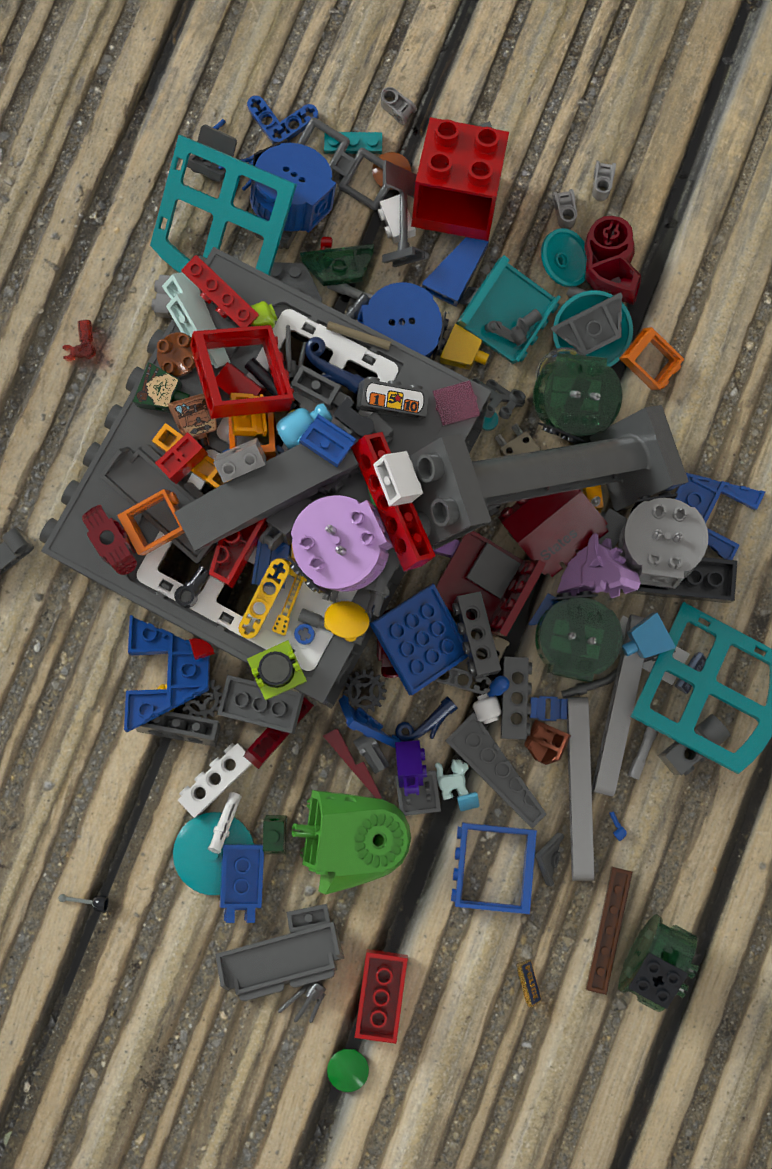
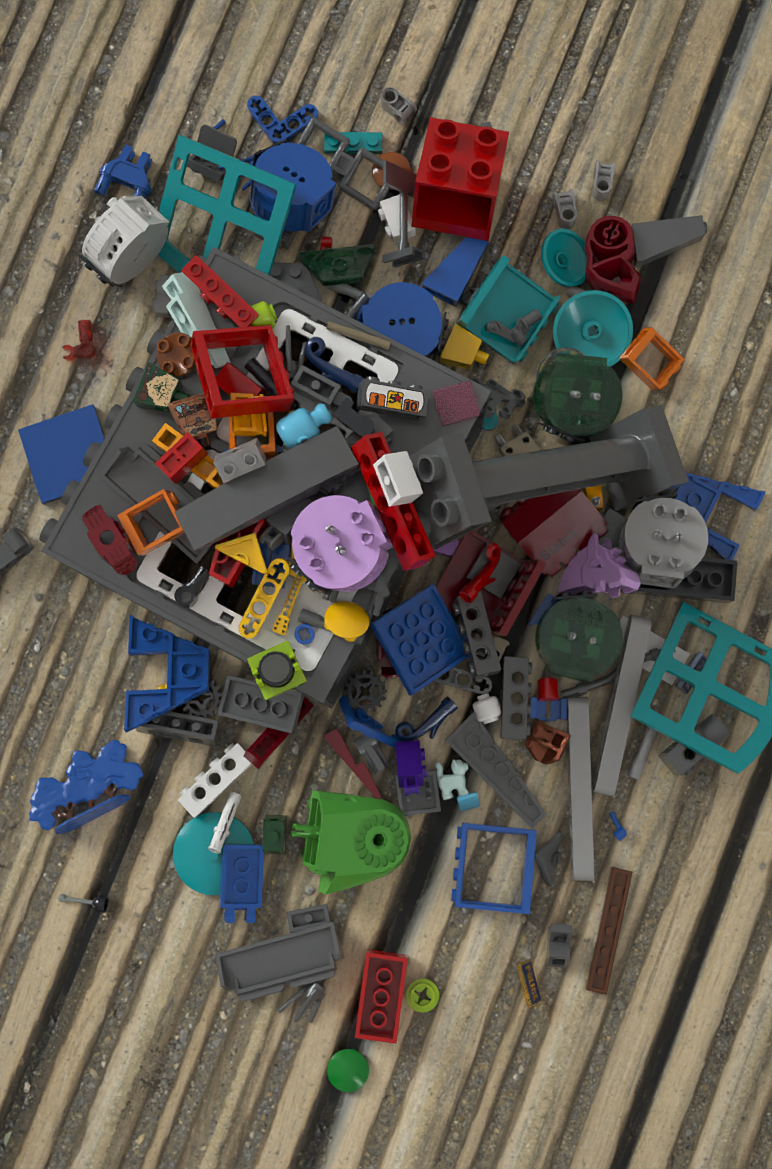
(58, 449): none -> blue tile
(85, 782): none -> blue plant
(124, 240): none -> white piece
(126, 173): none -> blue connector
(201, 648): red tile -> none
(245, 550): none -> yellow tile
(327, 440): blue plate -> none
(425, 1004): none -> lime gear
(470, 591): none -> red plant
(498, 686): blue cylinder -> none
(547, 689): none -> red brick
(558, 945): none -> dark grey brick
(593, 326): dark grey wing -> none
(648, 638): dark azure torso -> none
(659, 964): clear green piece -> none
(665, 237): none -> dark grey slope

